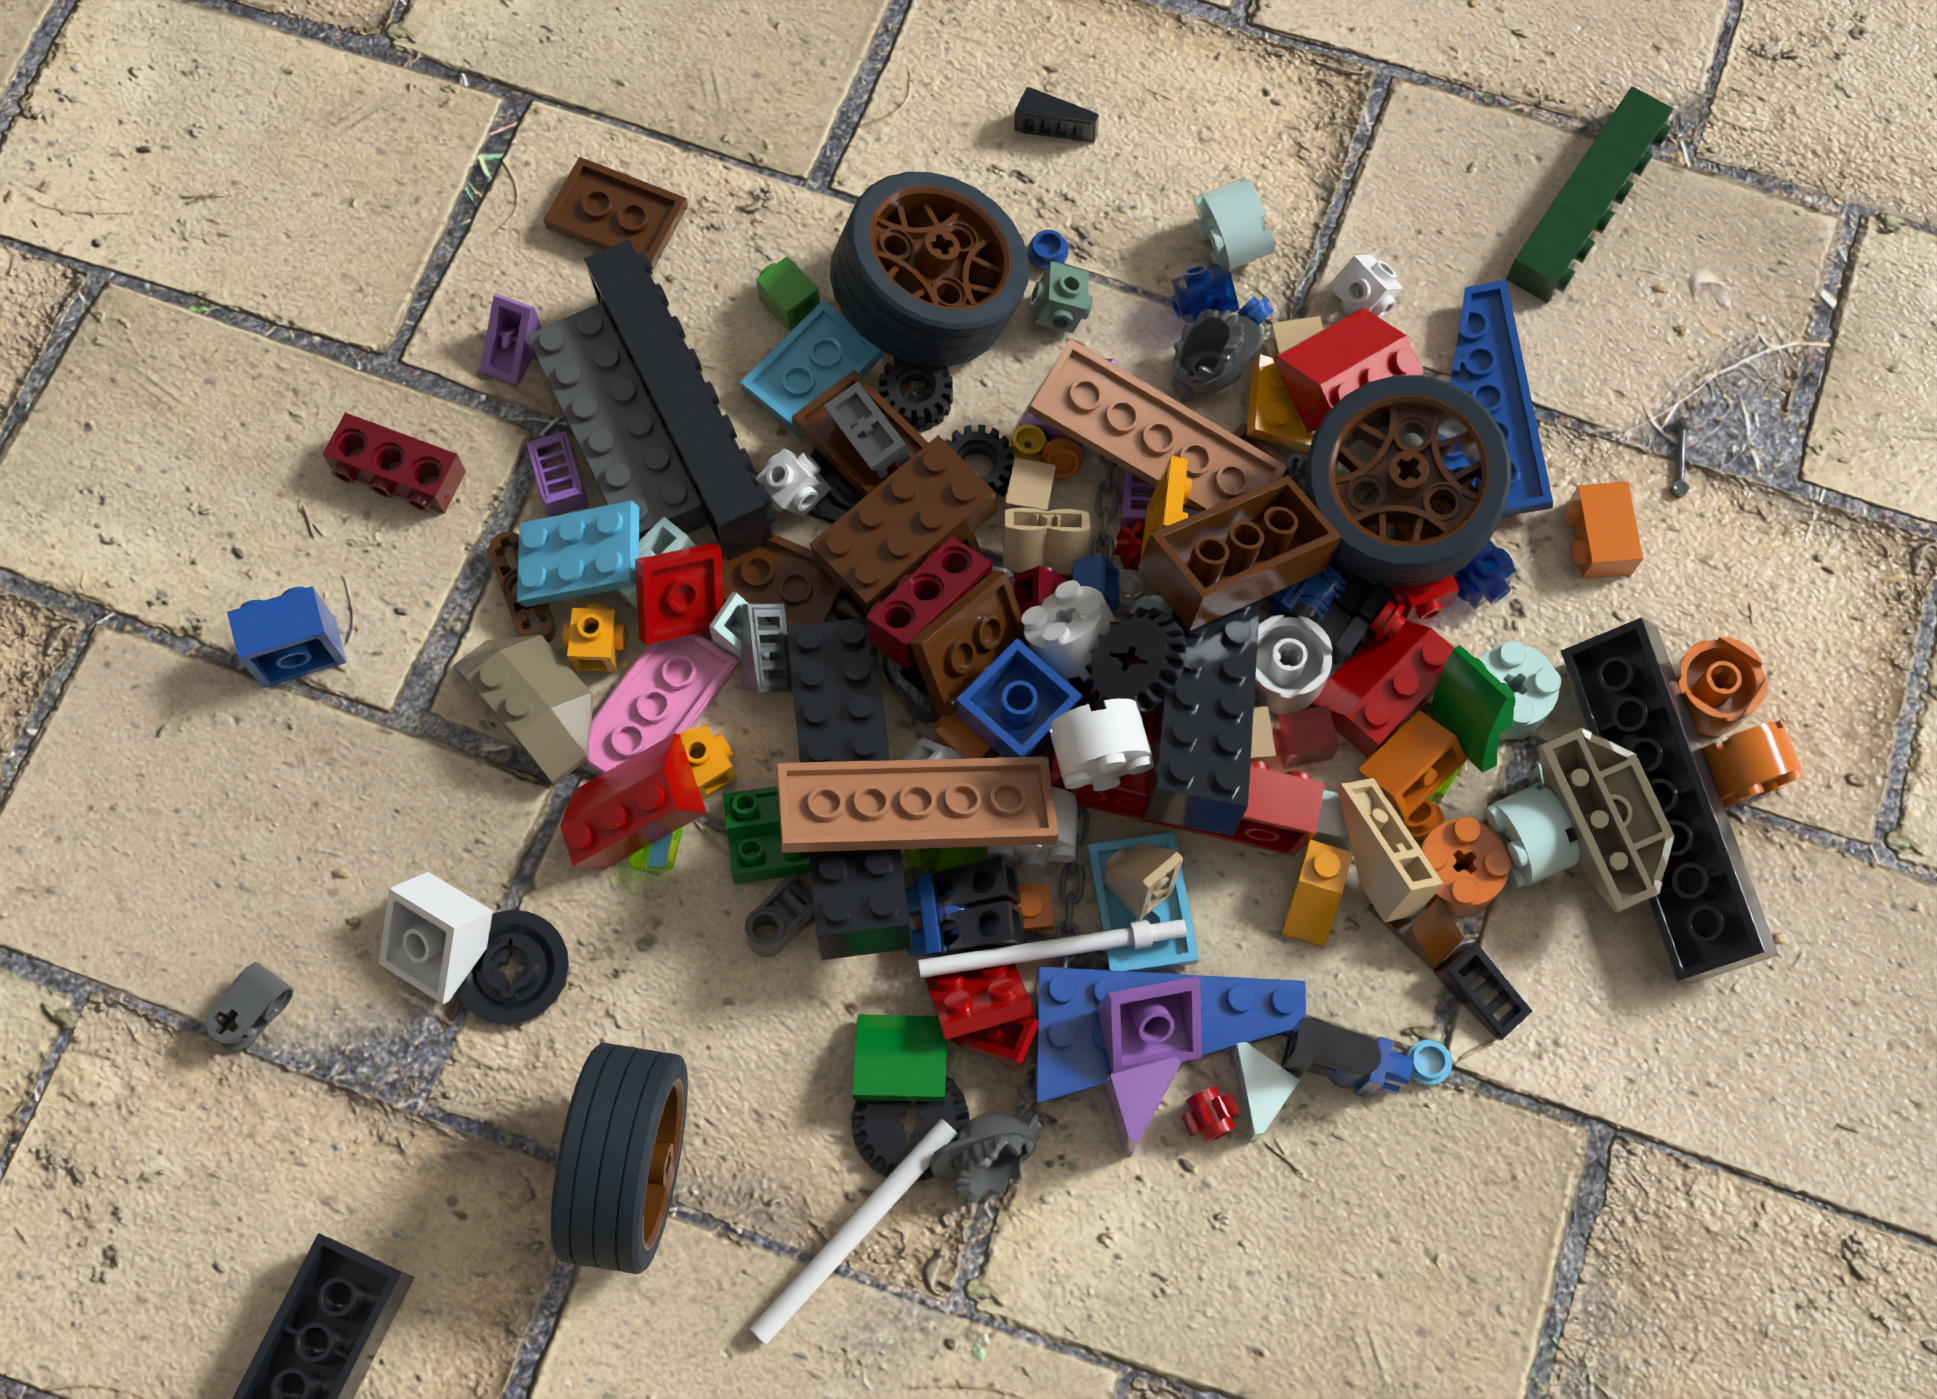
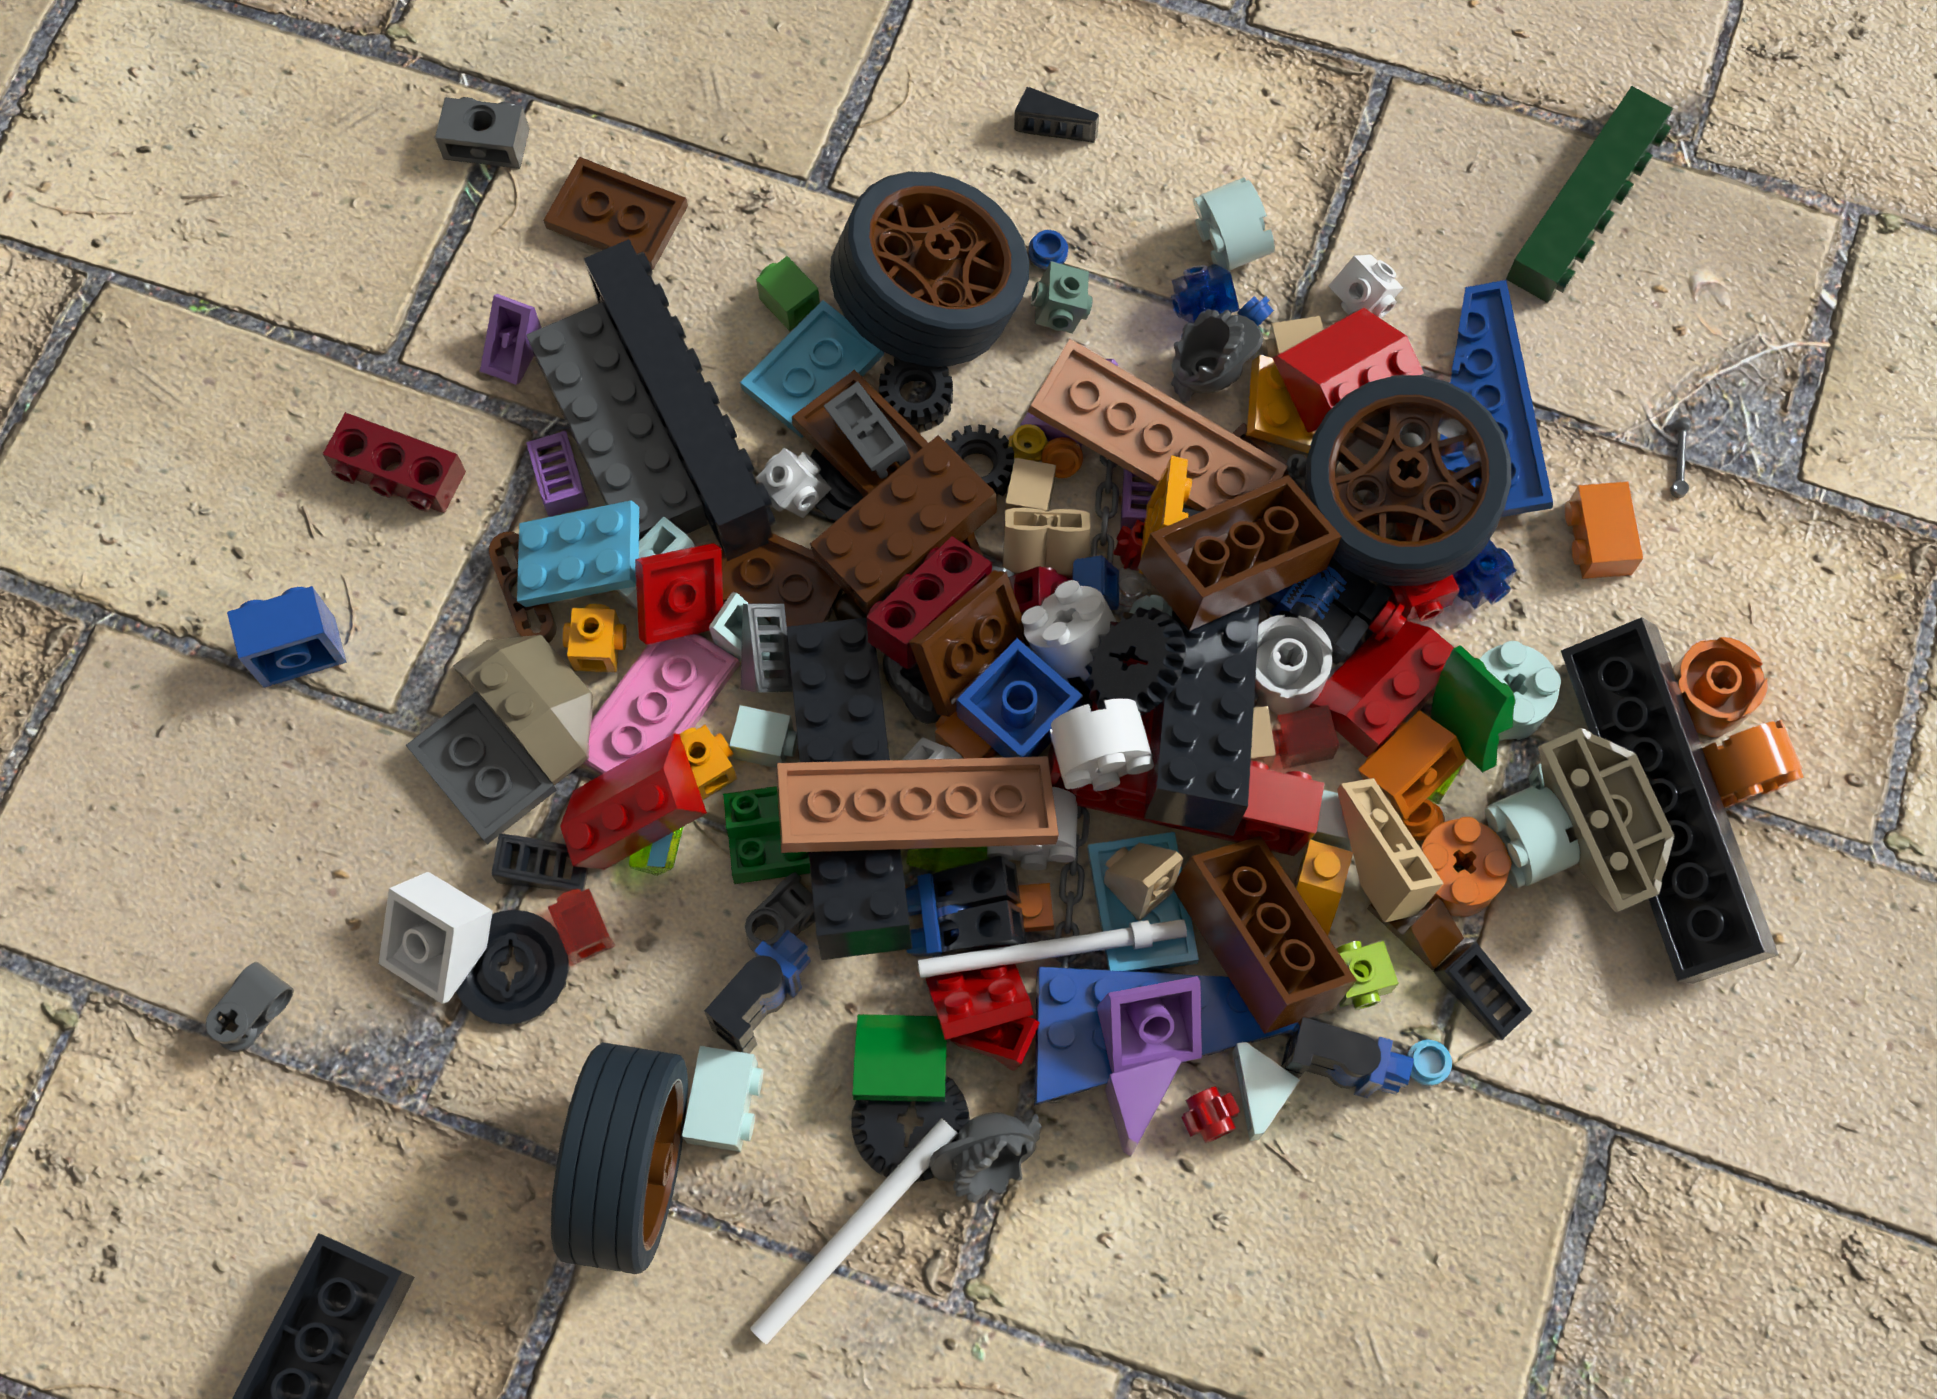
(481, 768): none -> dark grey plate
(499, 145): none -> dark grey brick
(525, 846): none -> black slope
(581, 925): none -> clear red brick
(722, 1098): none -> light aqua brick
(758, 991): none -> black hips
(763, 737): none -> light aqua brick
(1263, 933): none -> reddish brown brick
(1374, 973): none -> lime brick

